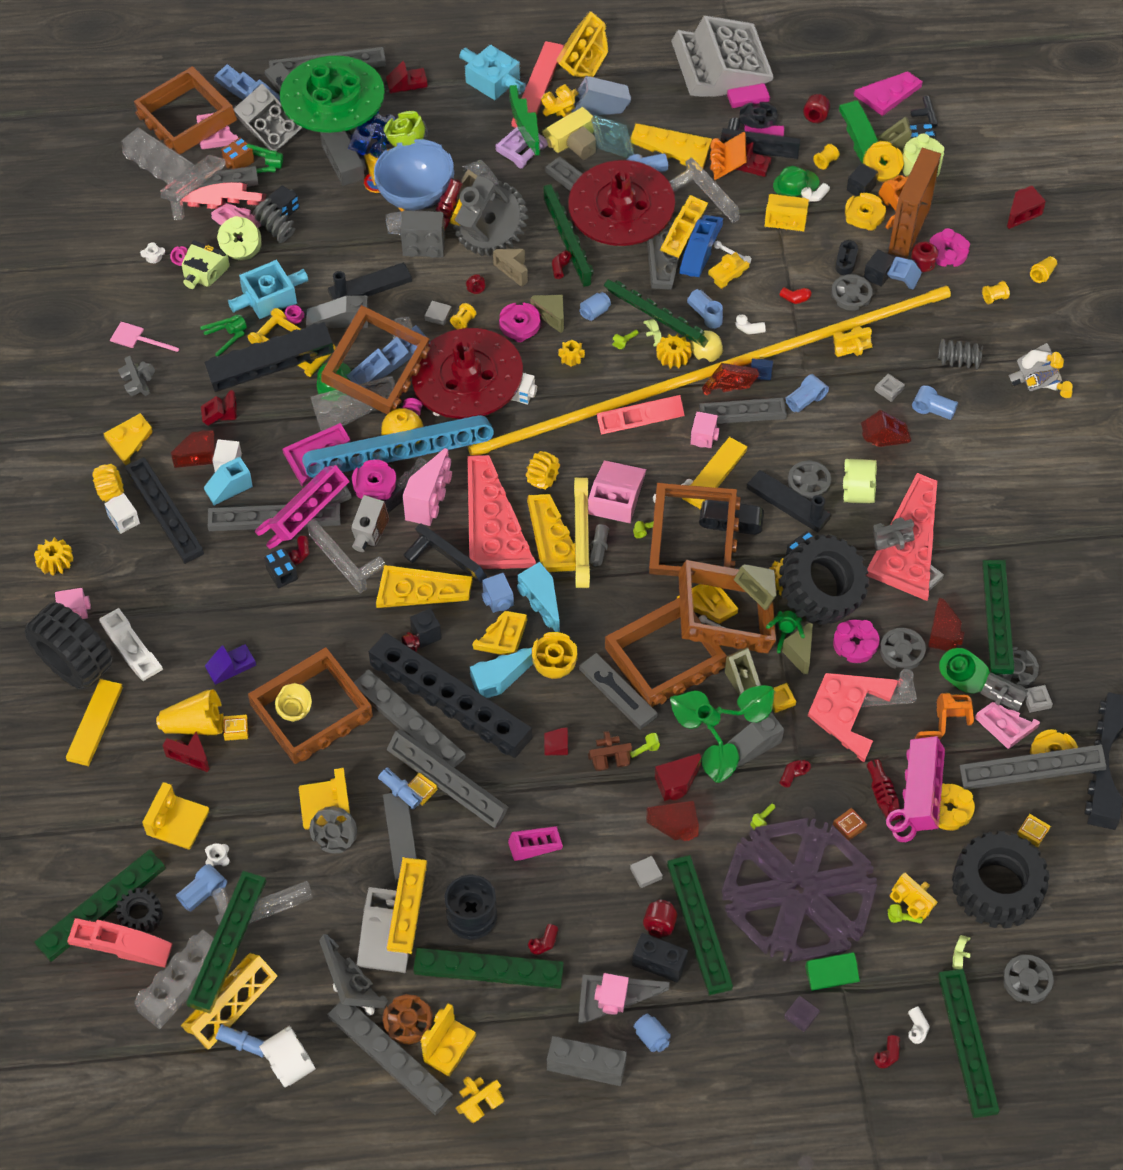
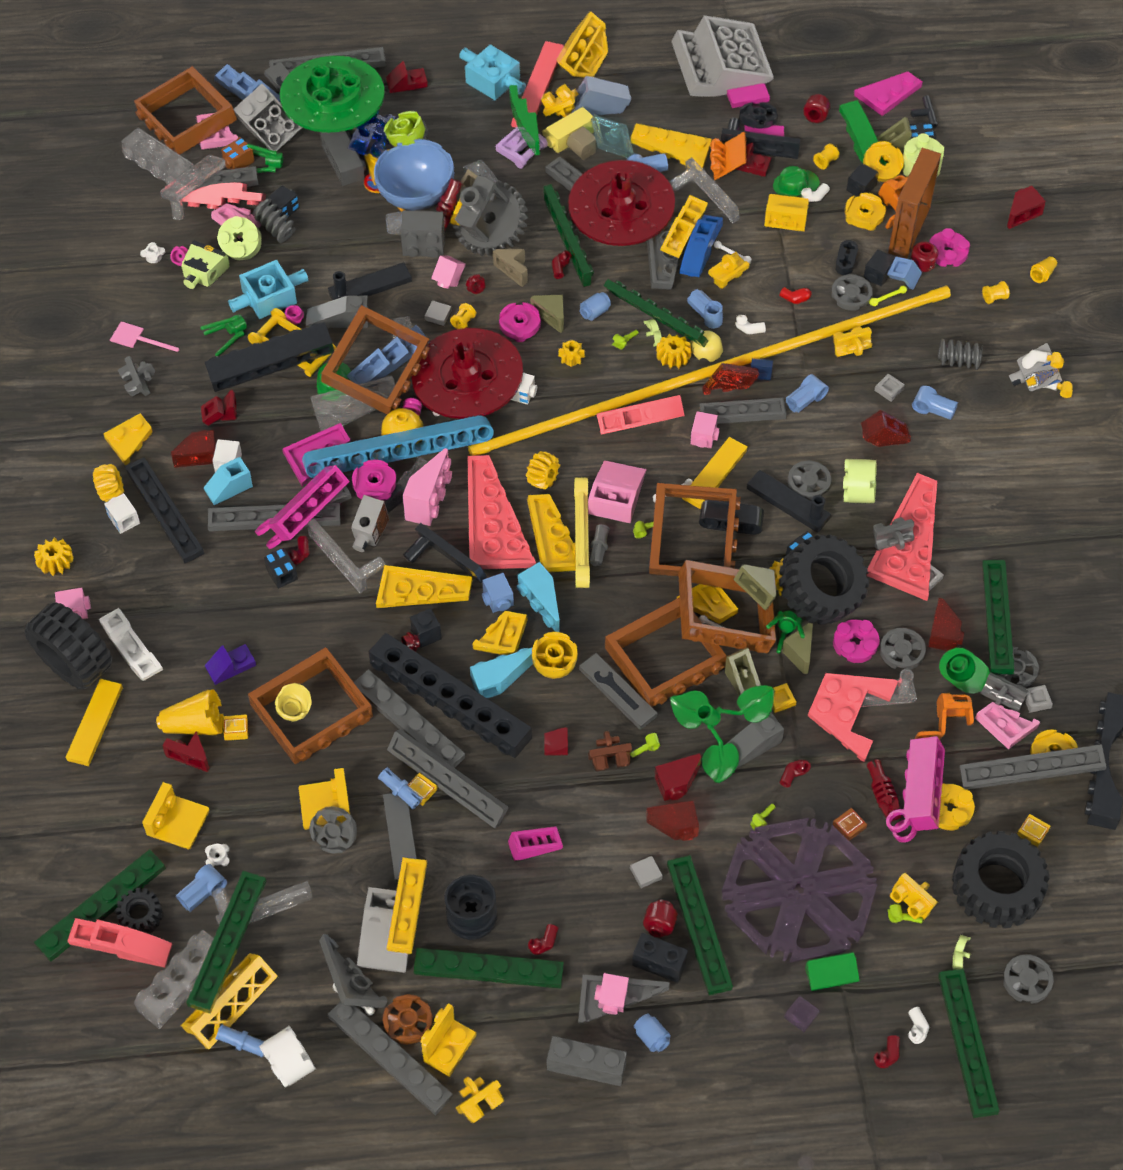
(448, 271): none -> bright pink brick
(874, 302): none -> neon yellow hinge

